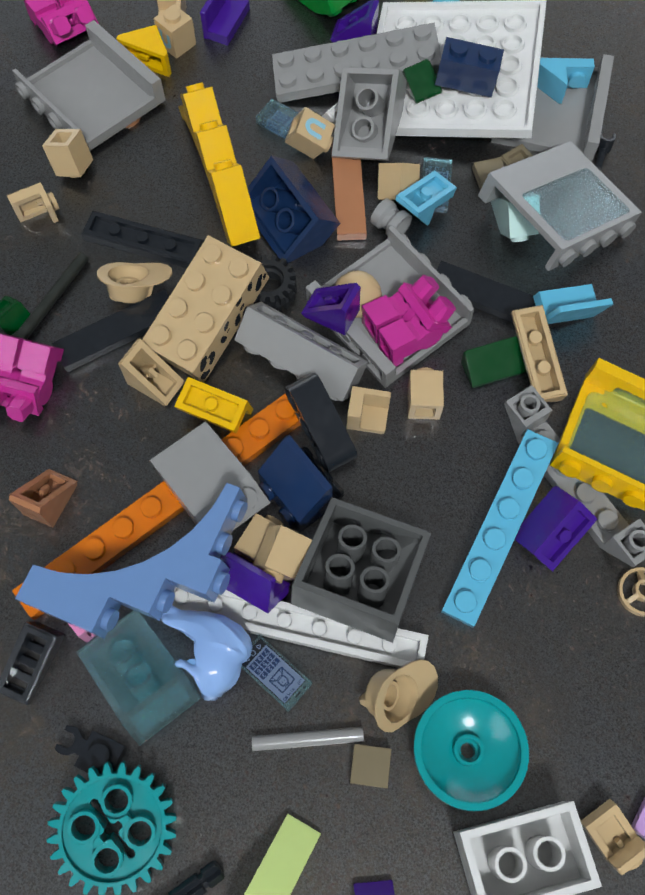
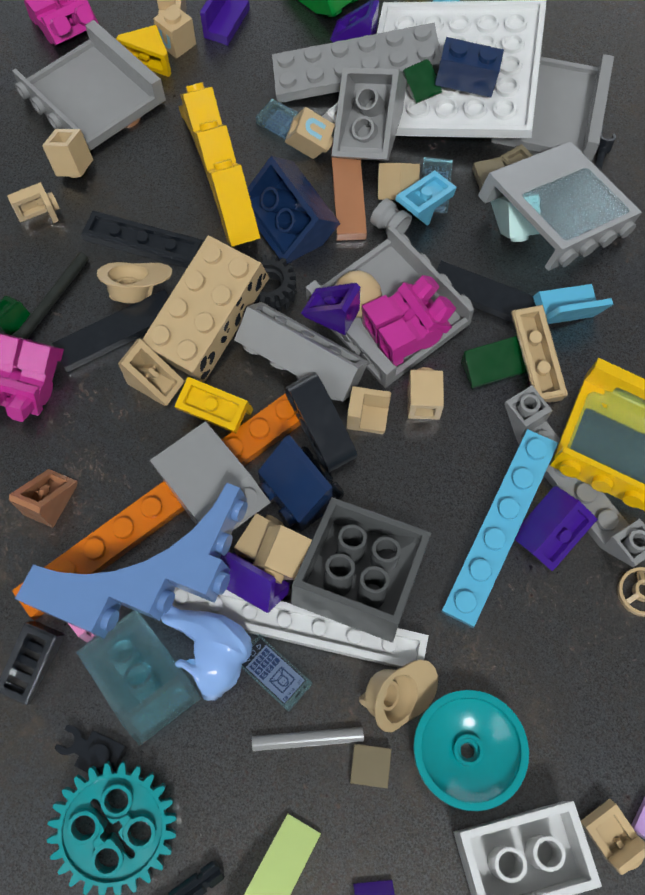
(563, 73): medium azure slope -> none

